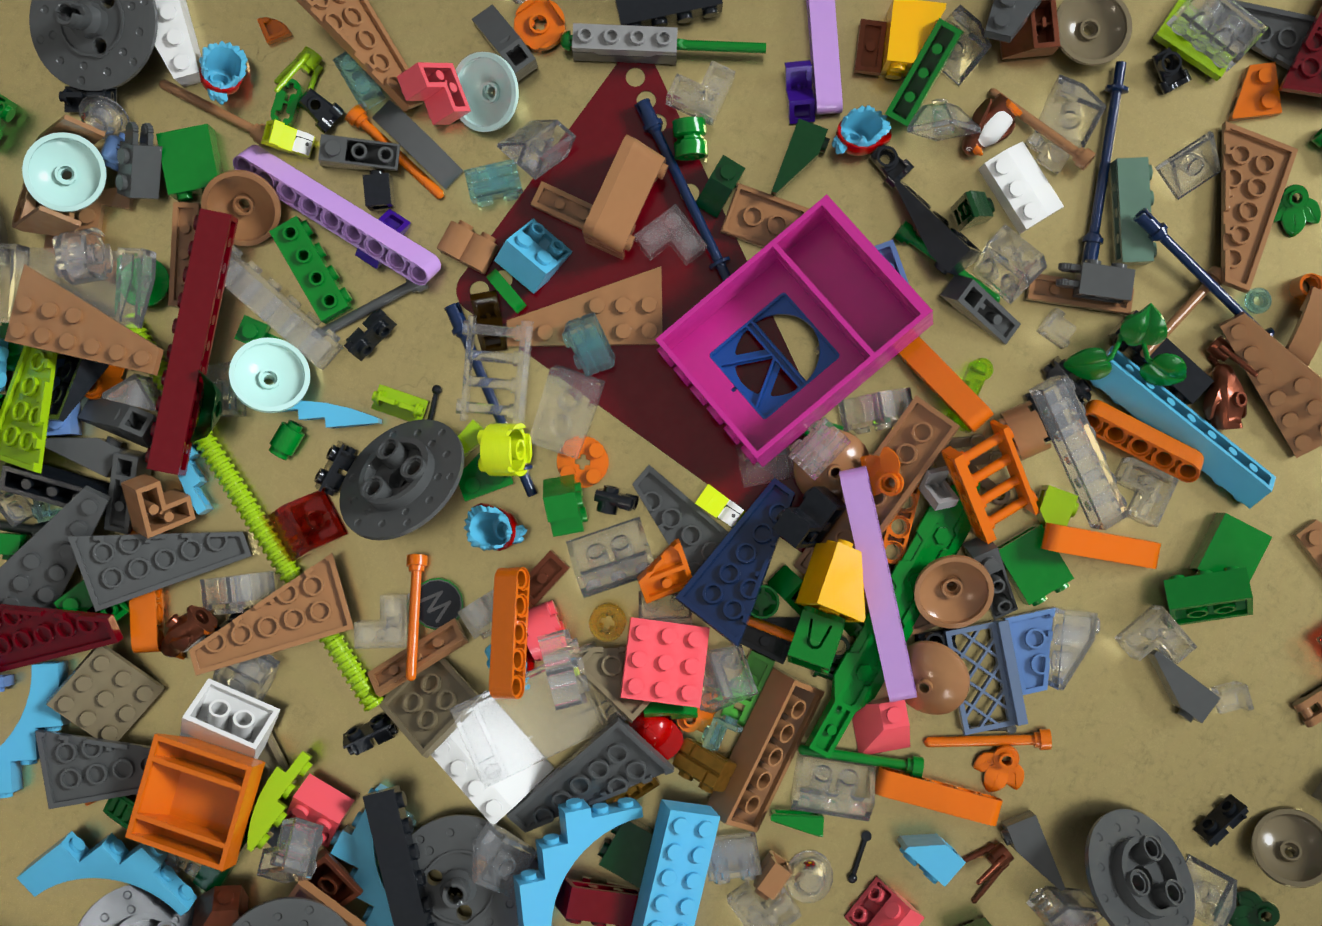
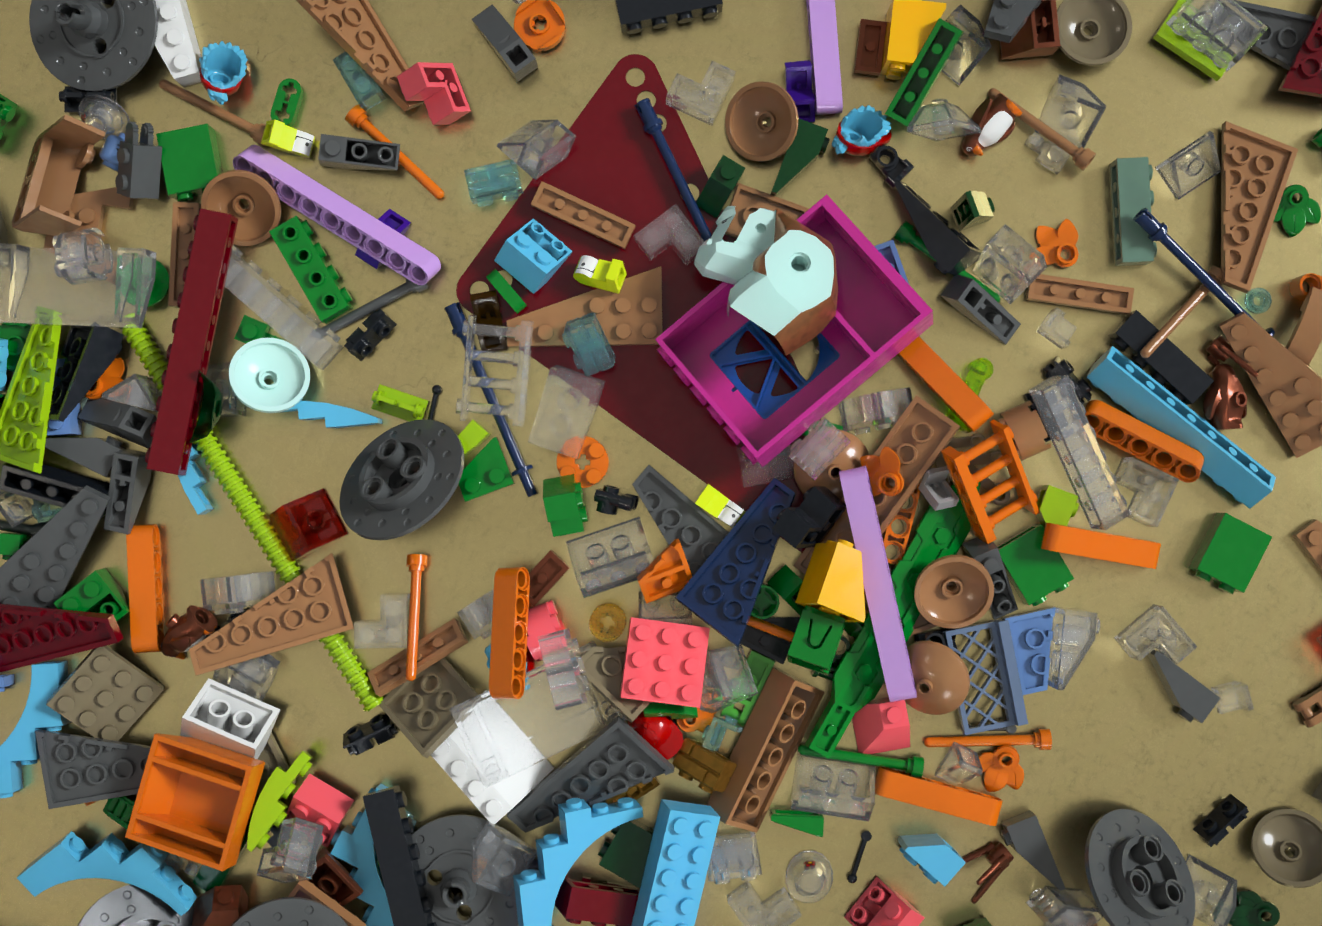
(51, 158): light aqua dish -> none
(65, 324): medium nougat wing -> none
(133, 565): dark grey wing -> none
(155, 510): medium nougat brick -> none
(273, 30): orange tile -> none
(286, 439): green brick -> none
(307, 61): lime plant -> none
(325, 114): black plate -> none
(337, 459): black hinge -> none
(379, 190): black brick -> none
(417, 144): dark grey slope -> none
(439, 602): black tile -> none
(468, 247): medium nougat brick -> none
(478, 77): light aqua dish -> none
(493, 528): medium azure hair -> none
(504, 449): neon yellow brick -> none
(600, 273): none -> neon yellow leg
(623, 197): medium nougat windscreen -> none
(640, 44): light grey piece -> none
(689, 136): green wheel -> none
(748, 116): none -> medium nougat dish
(774, 876): medium nougat brick -> none
(778, 272): none -> light aqua piece
(959, 765): none -> clear slope
(1020, 187): white slope -> none
(1054, 241): none -> orange plate
(1093, 239): dark blue bar -> none
(1099, 281): dark grey hinge -> none
(1142, 329): green plant -> none
(1173, 74): black plate -> none
(1209, 595): green slope -> none
(1258, 93): orange wing -> none

